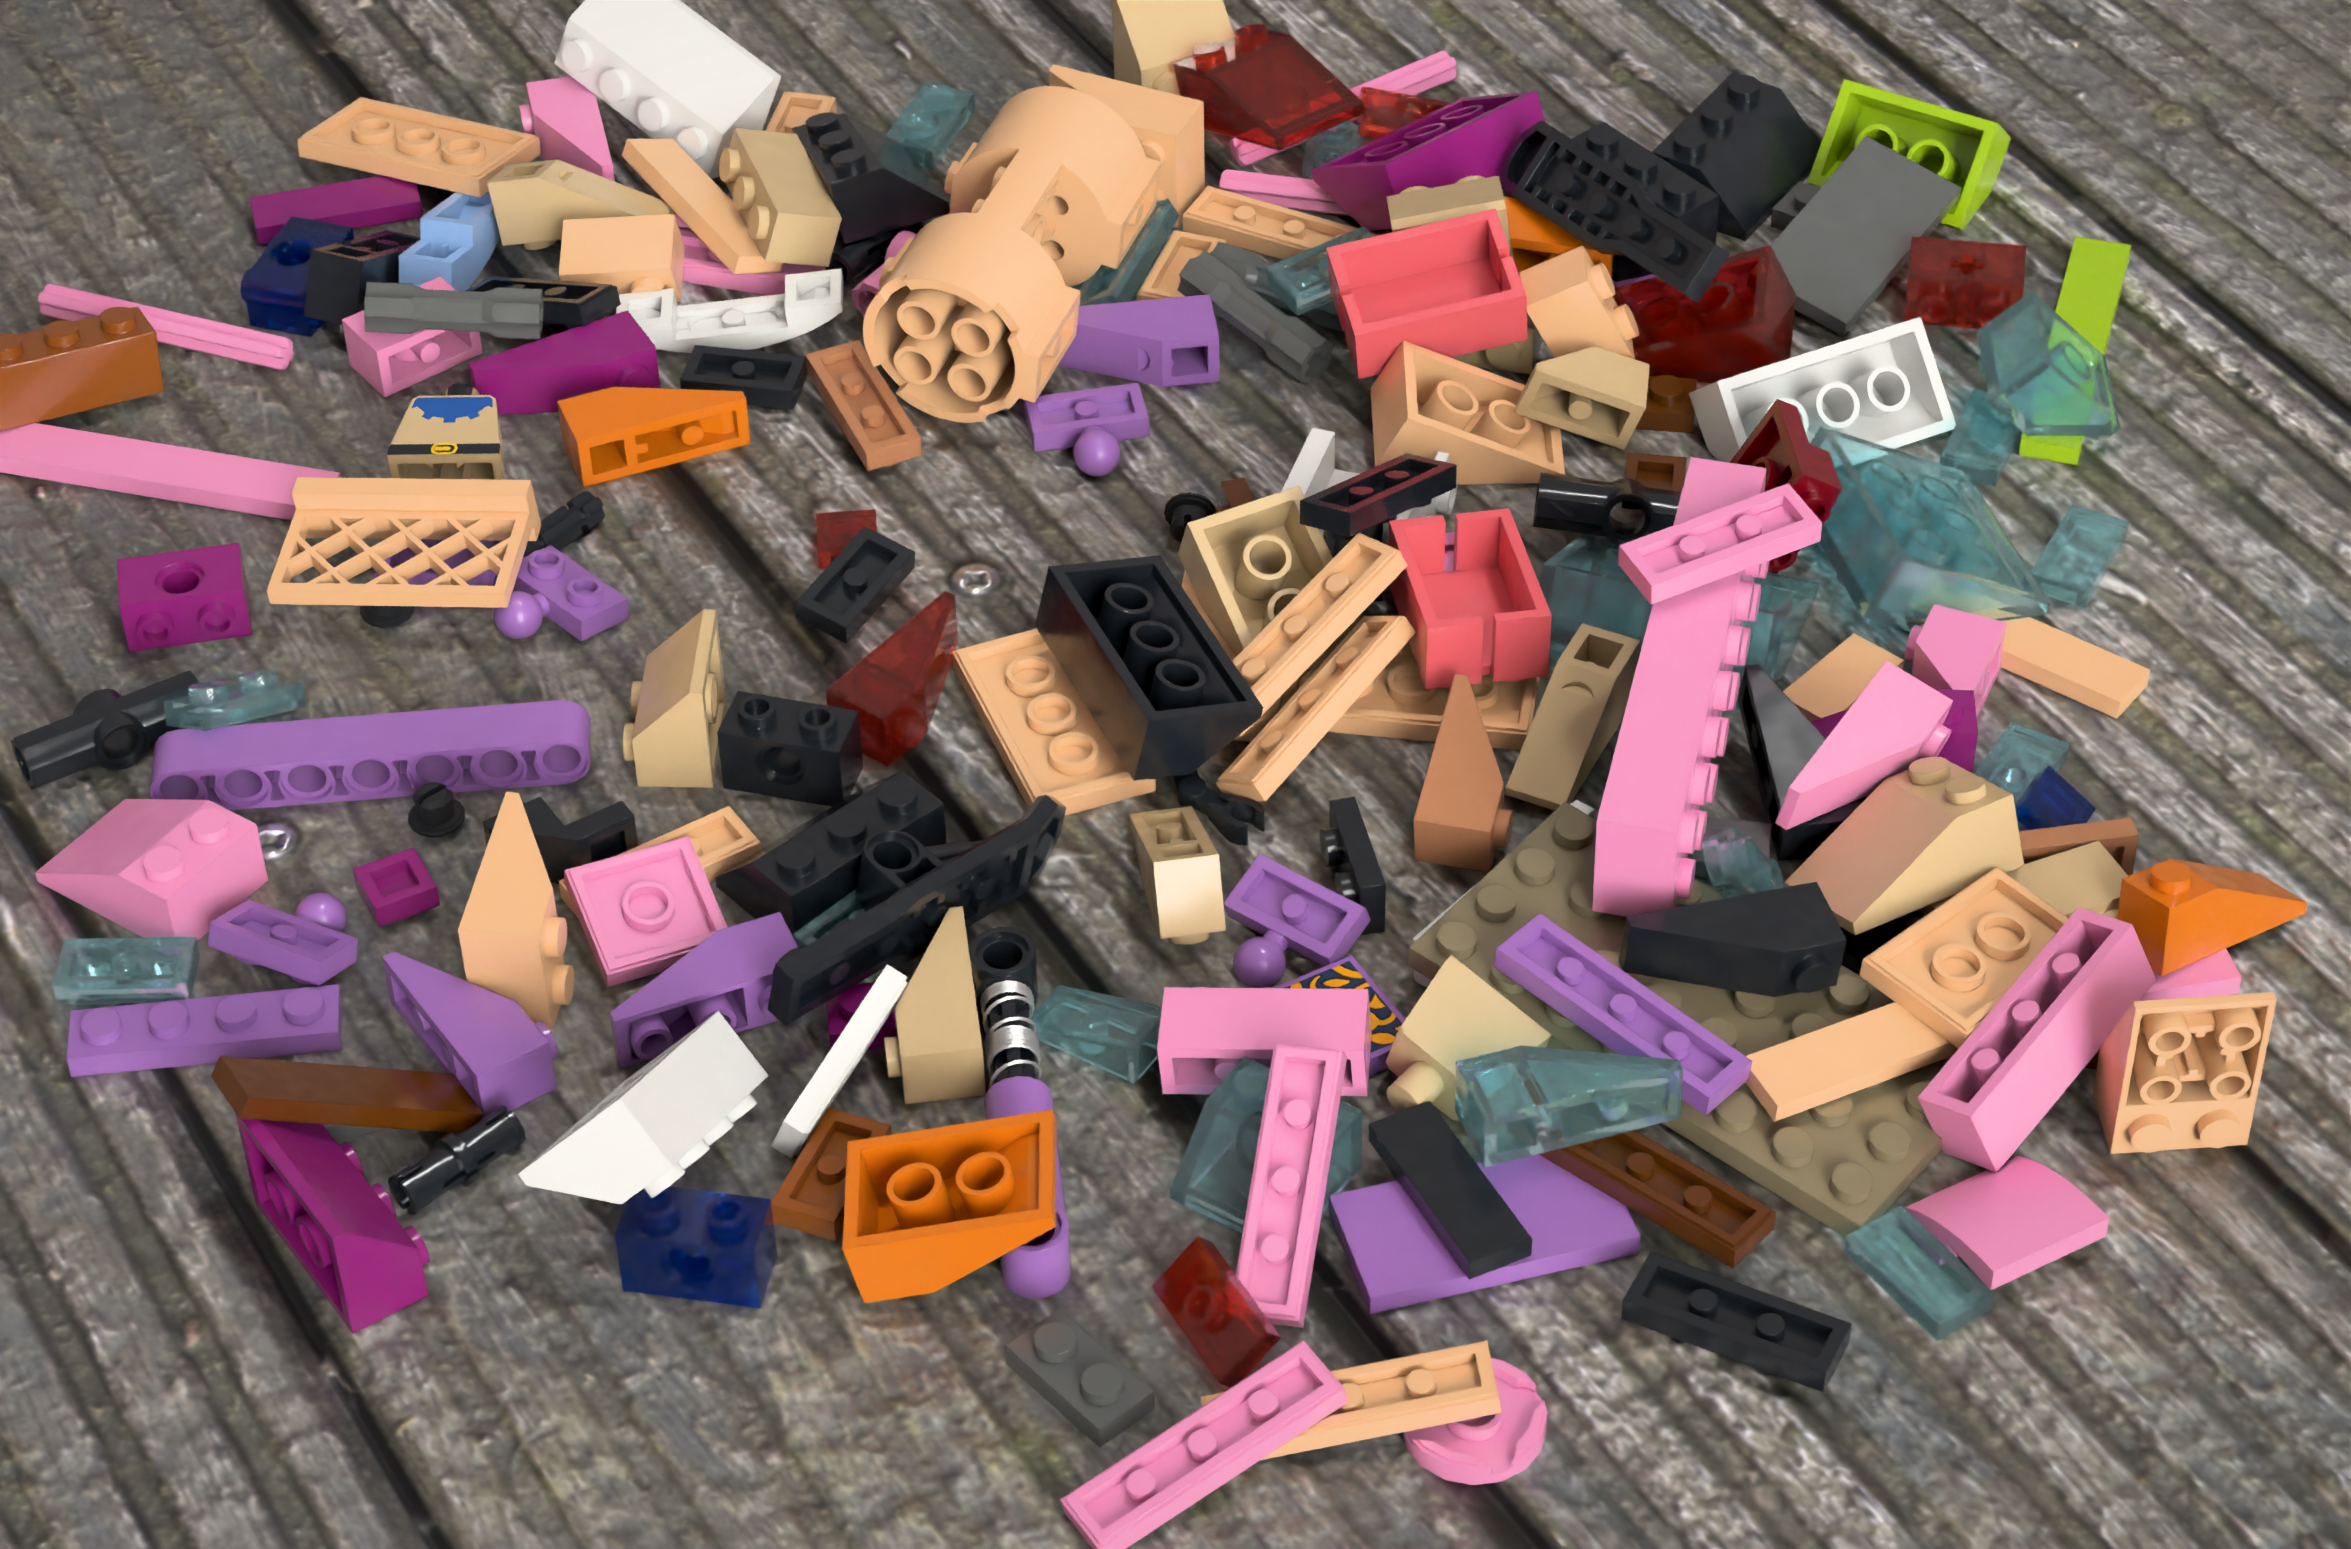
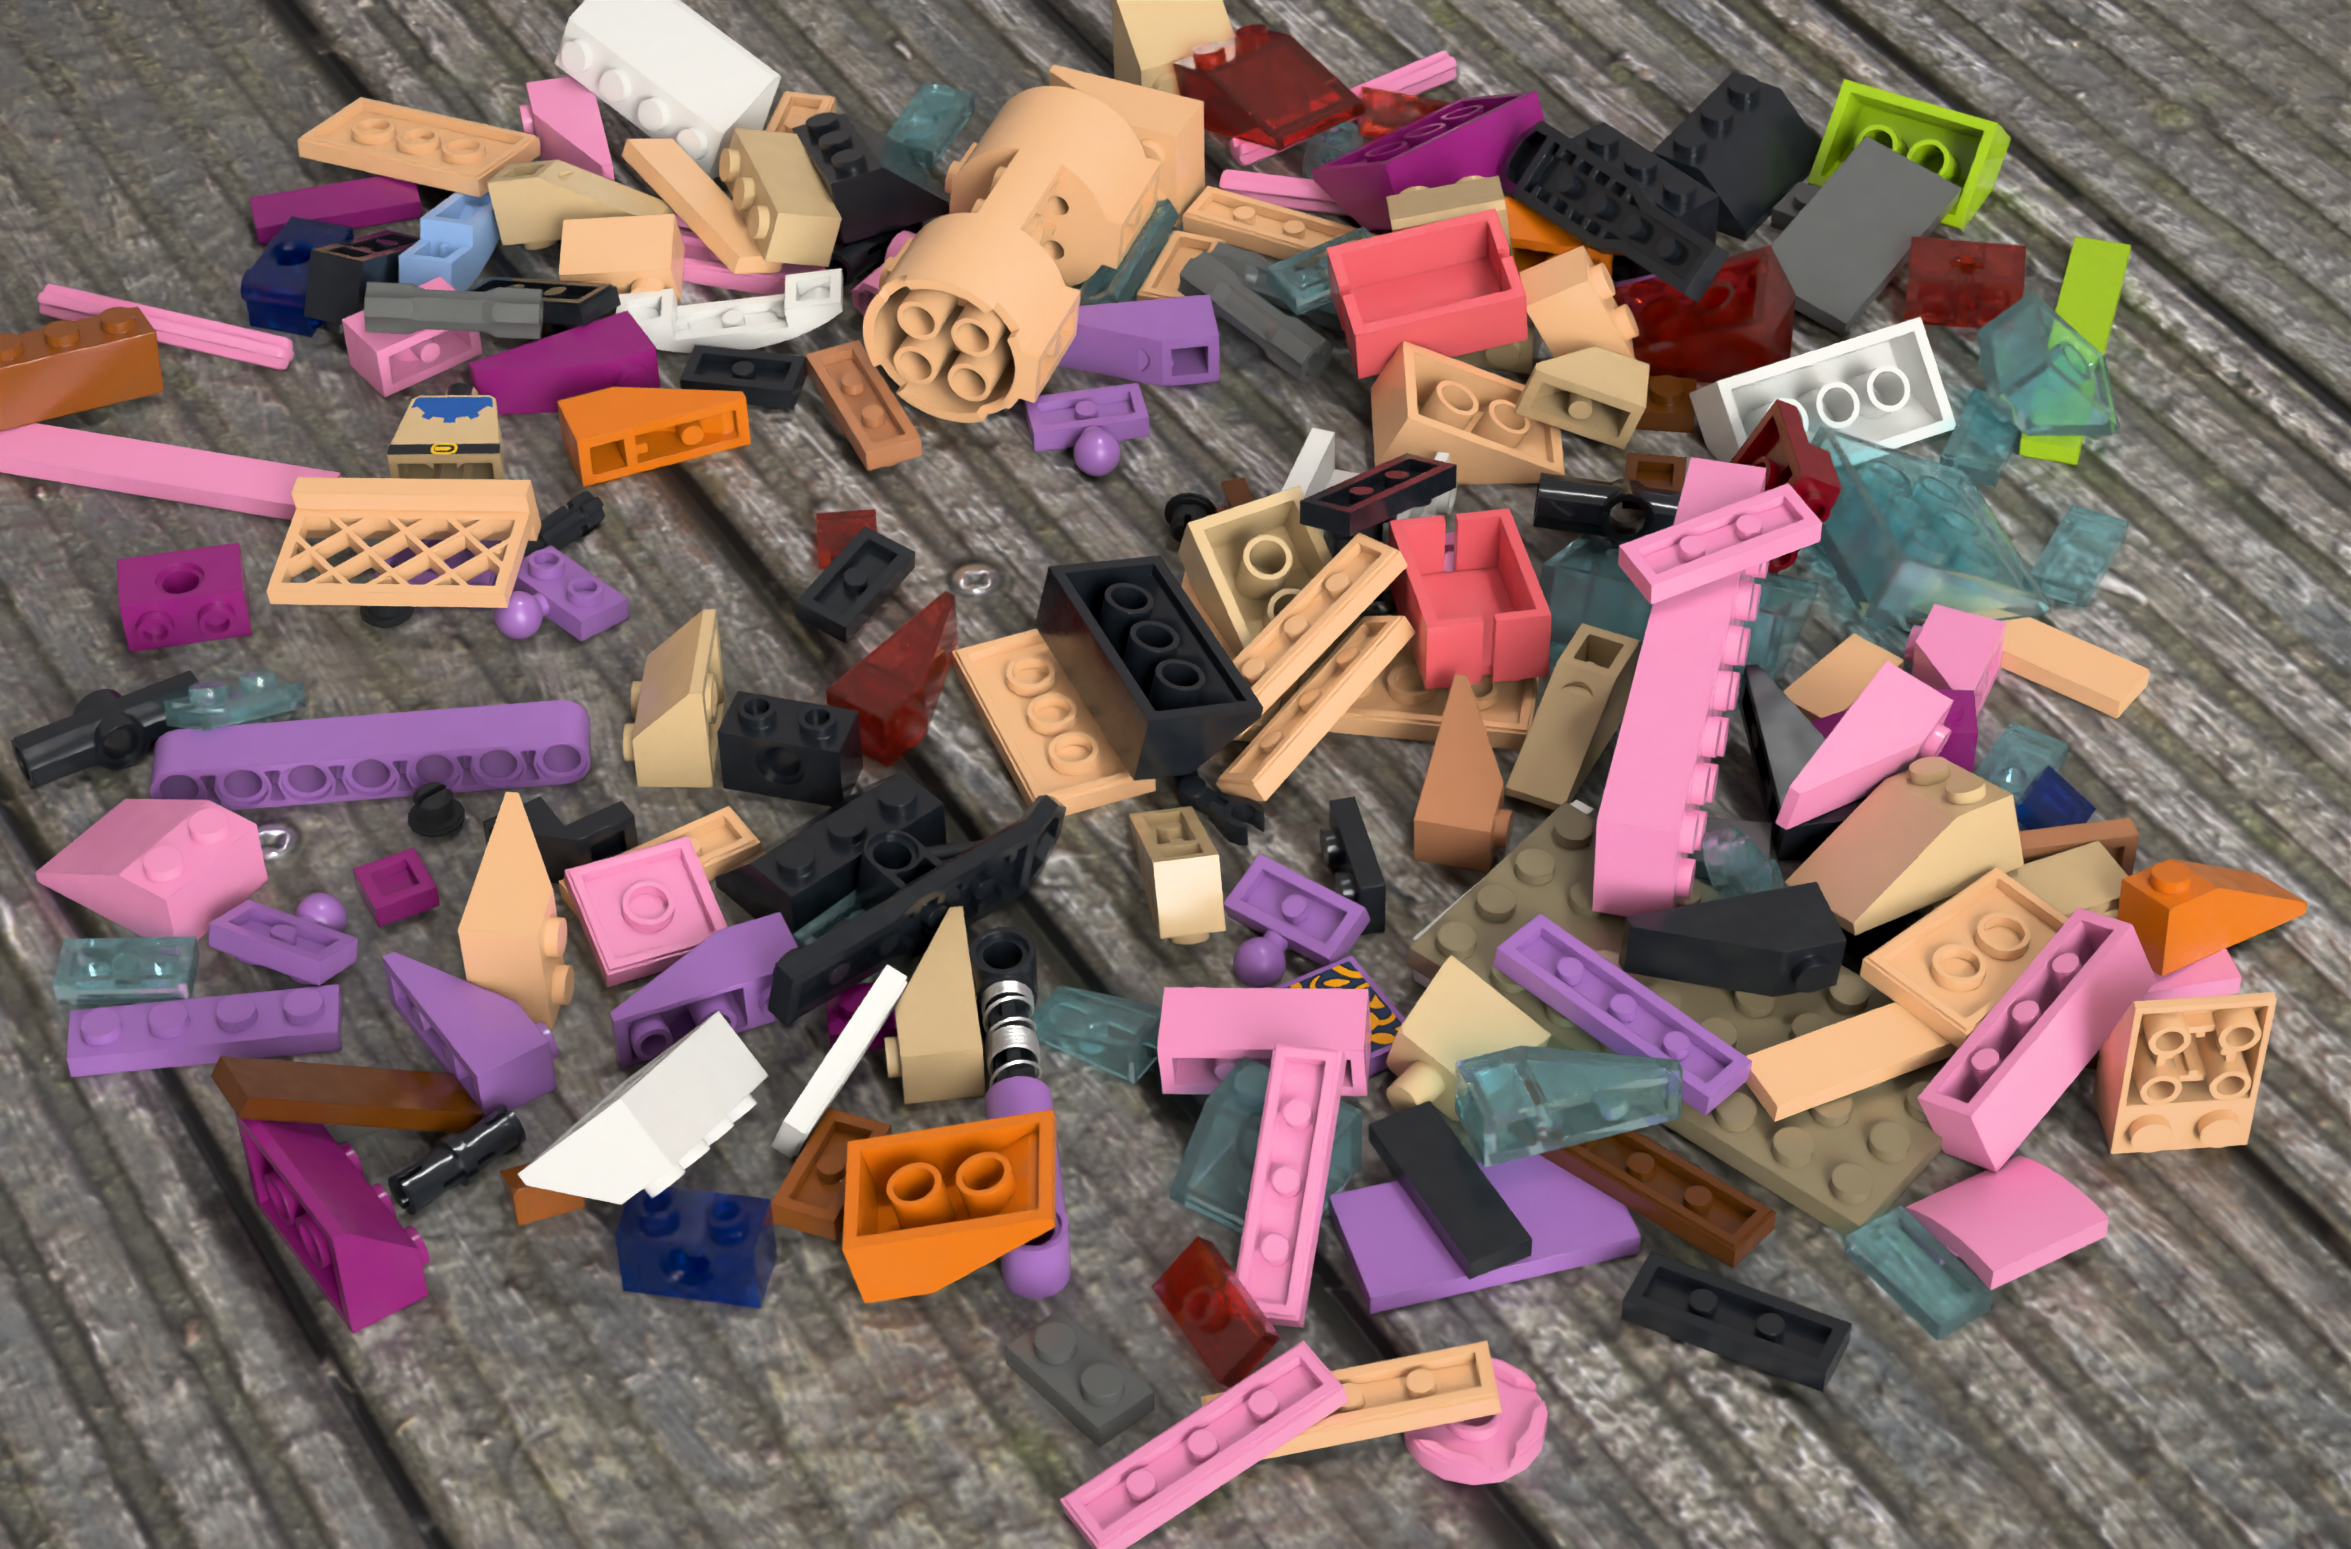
(534, 1203): none -> dark orange slope

